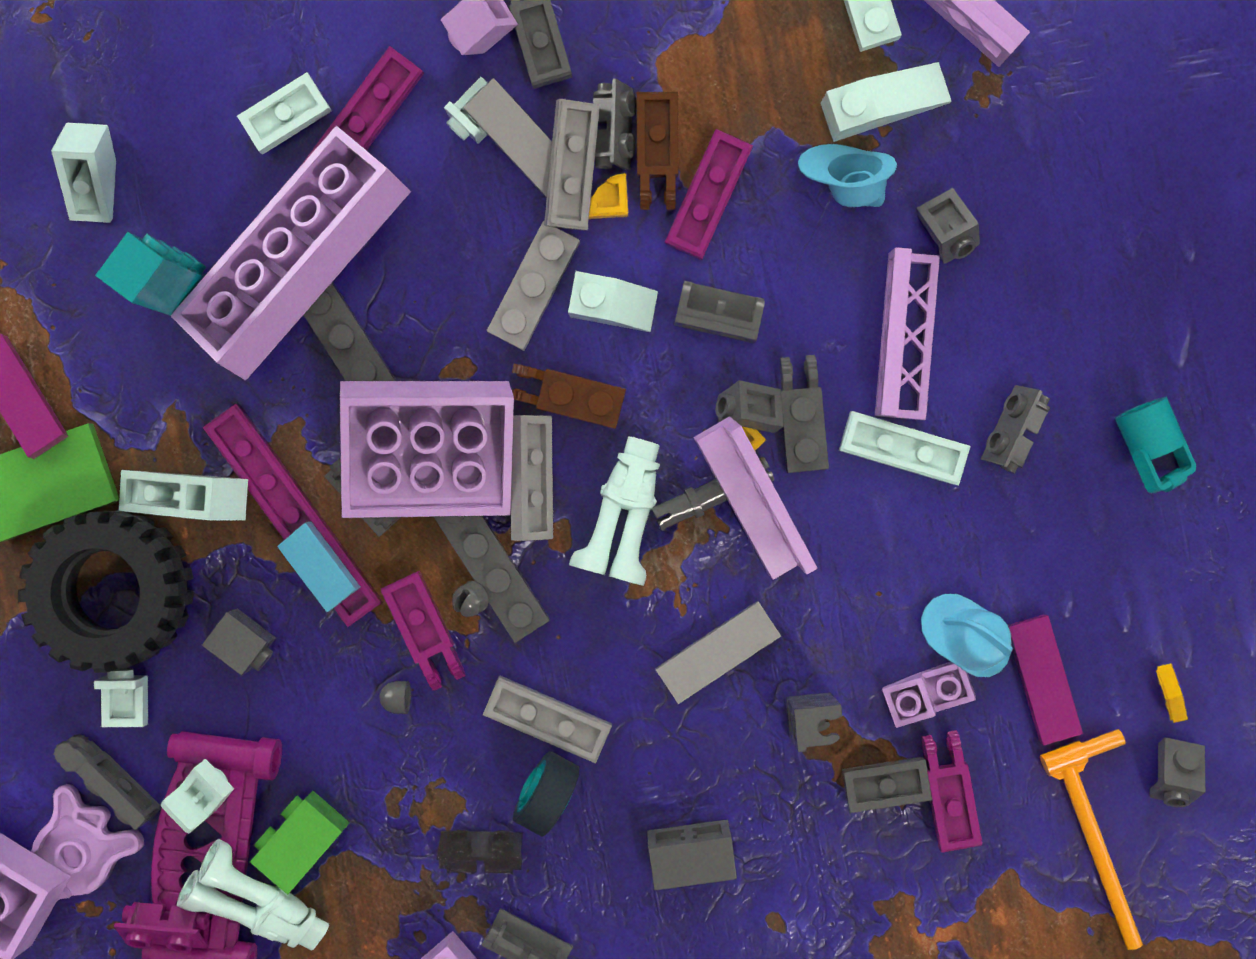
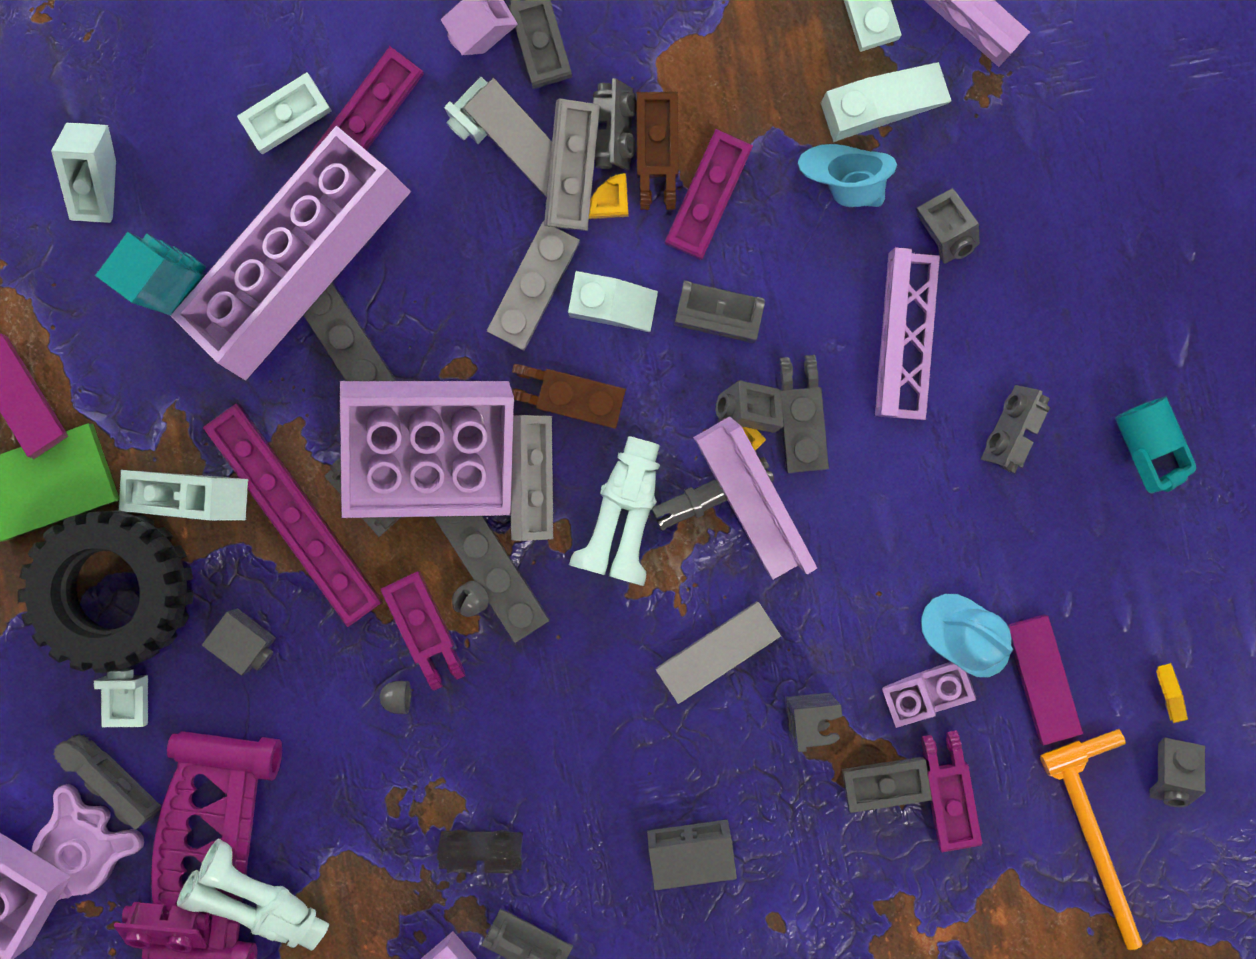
(197, 796): light aqua bracket -> none
(299, 841): bright green brick -> none
(318, 566): medium azure slope -> none
(546, 793): black wheel -> none
(547, 719): light grey tile -> none
(904, 448): light aqua tile -> none

